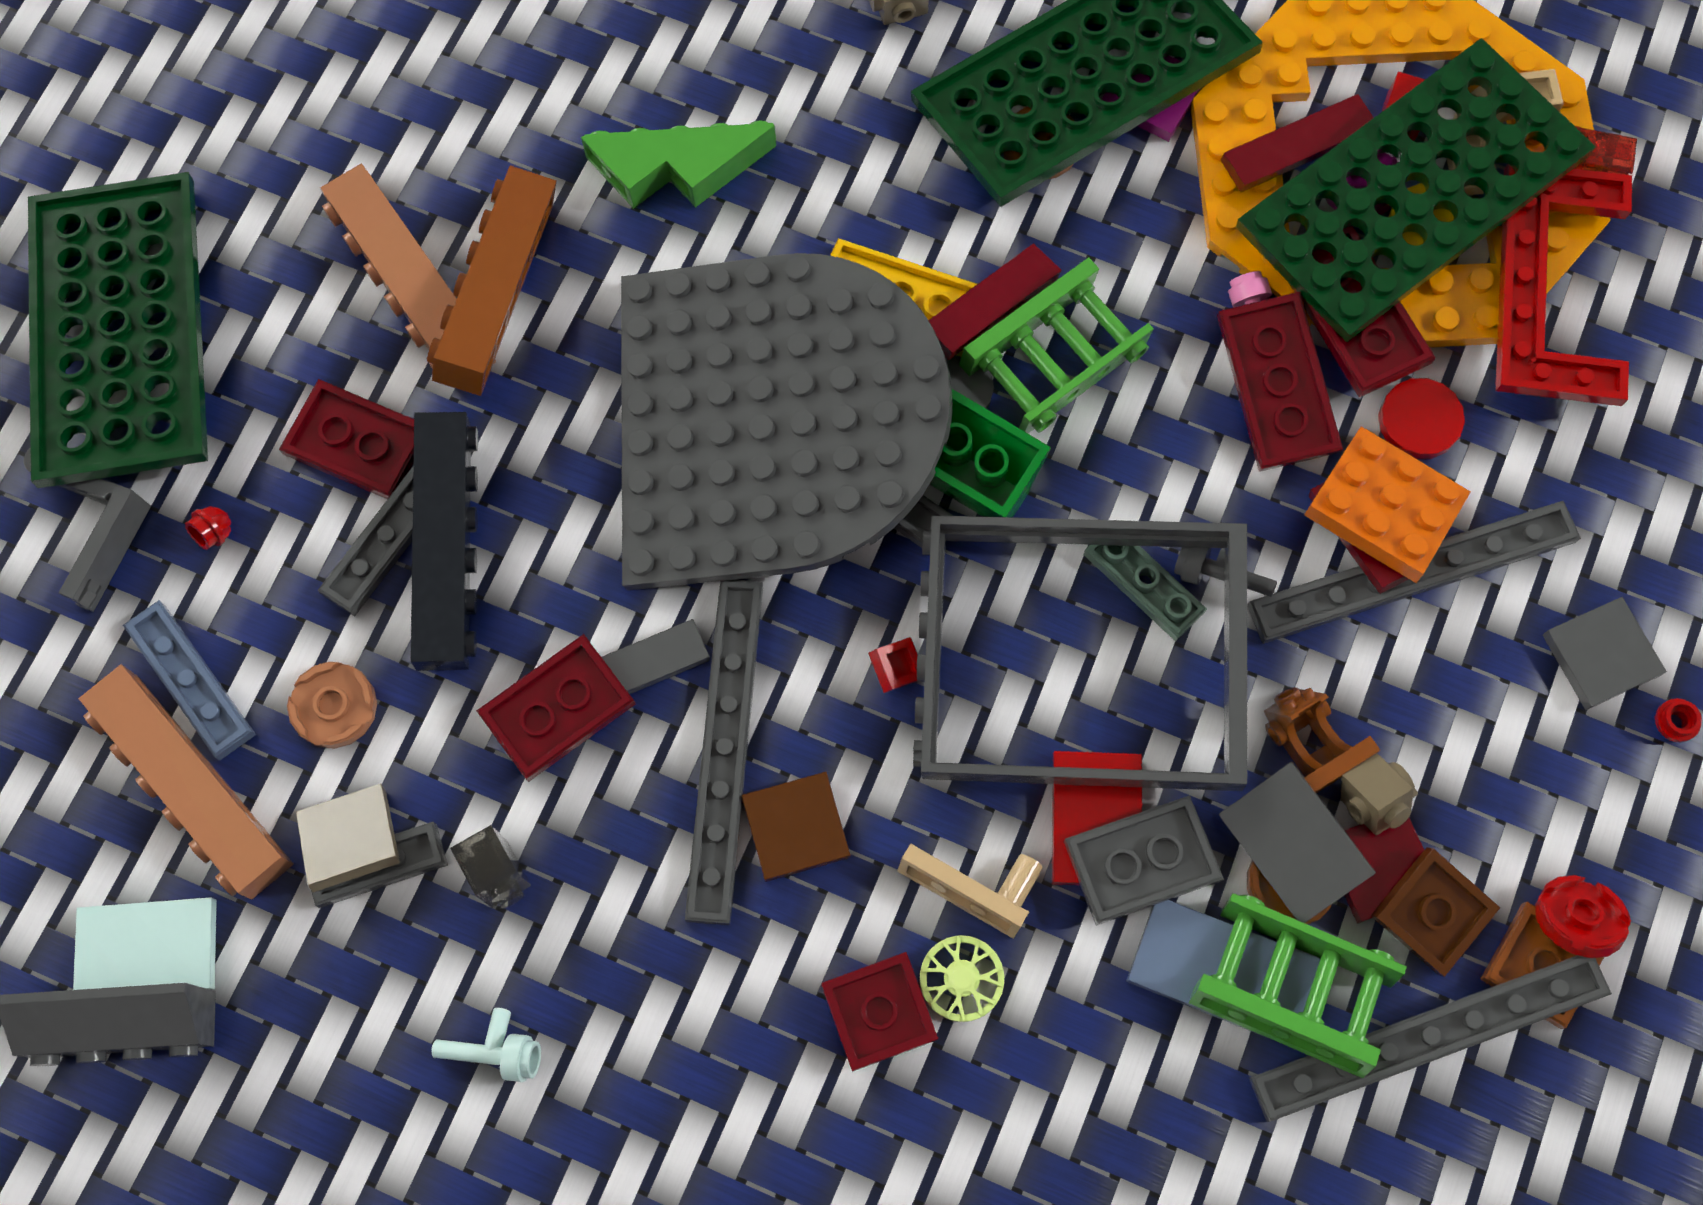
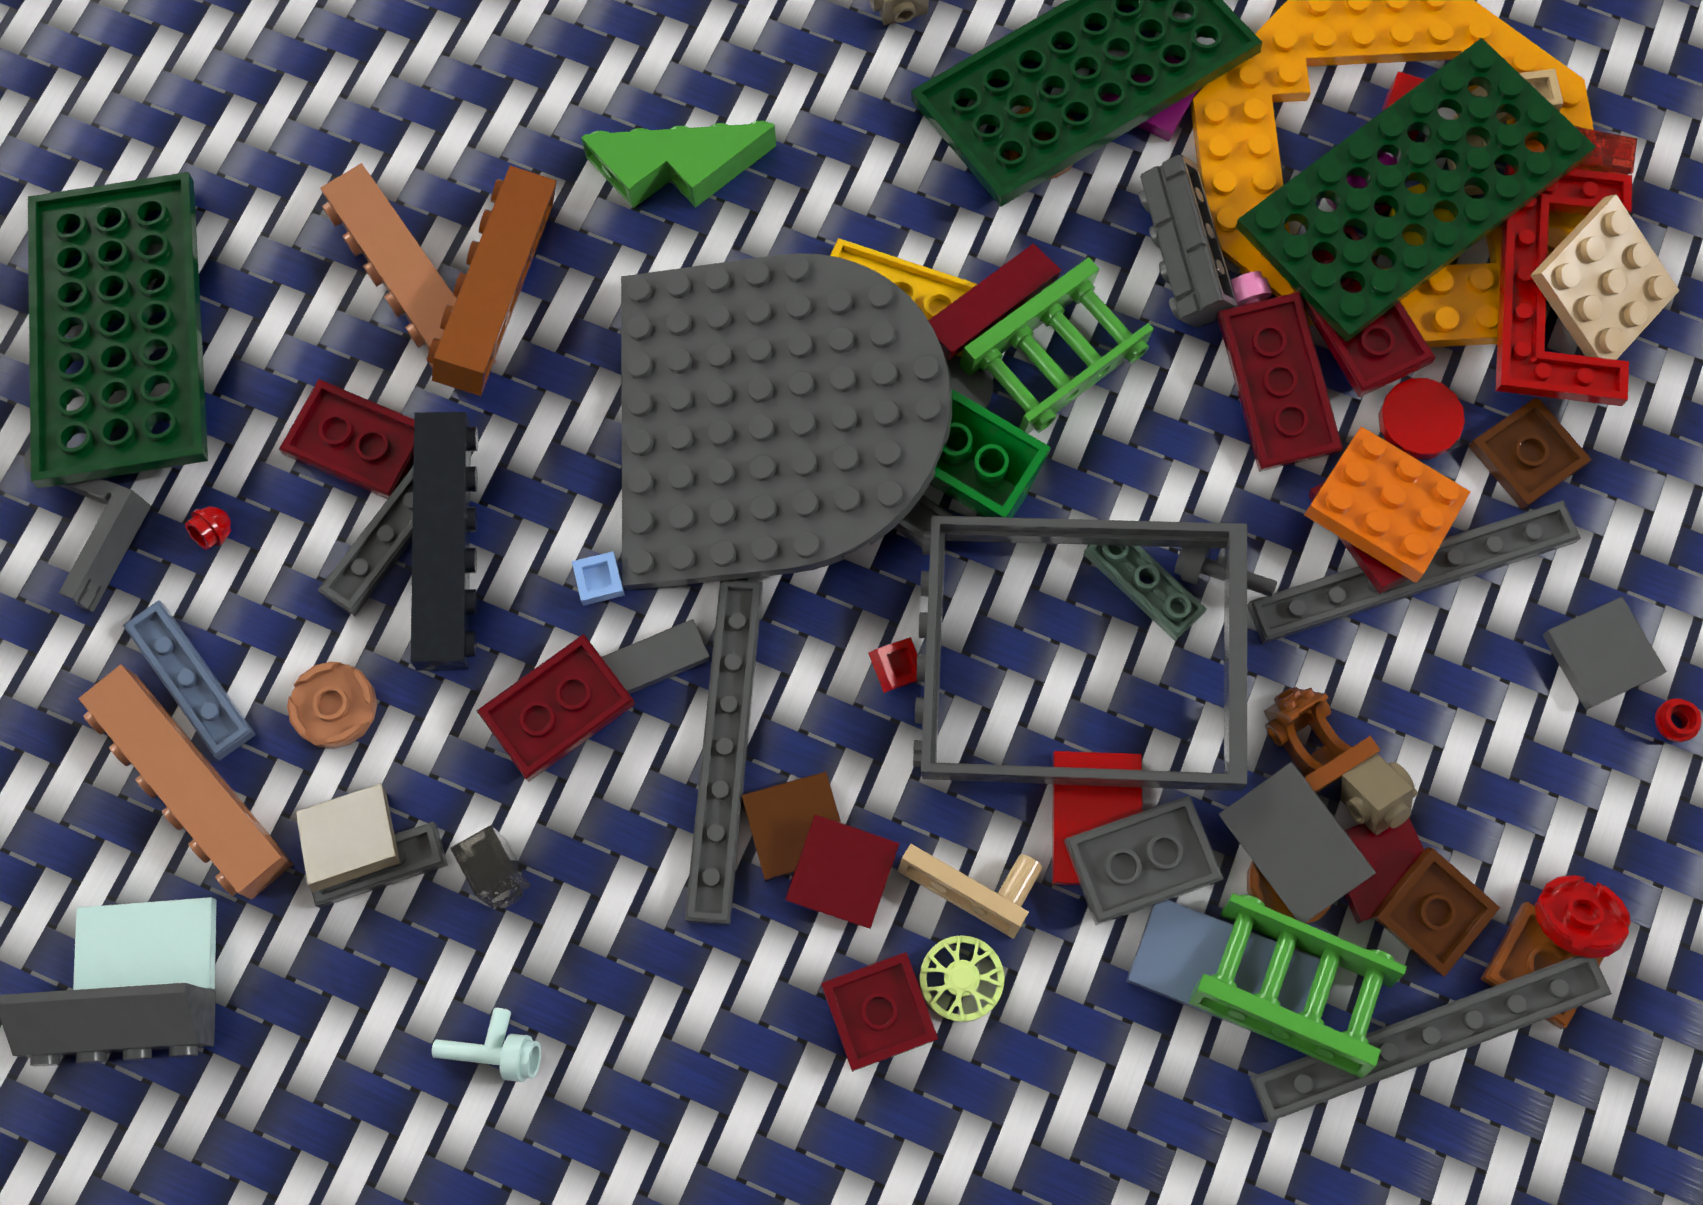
(598, 578): none -> light blue plate
(842, 871): none -> dark red tile
(1187, 241): none -> dark grey brick
(1295, 143): dark red tile -> none
(1529, 453): none -> reddish brown tile
(1605, 281): none -> tan plate

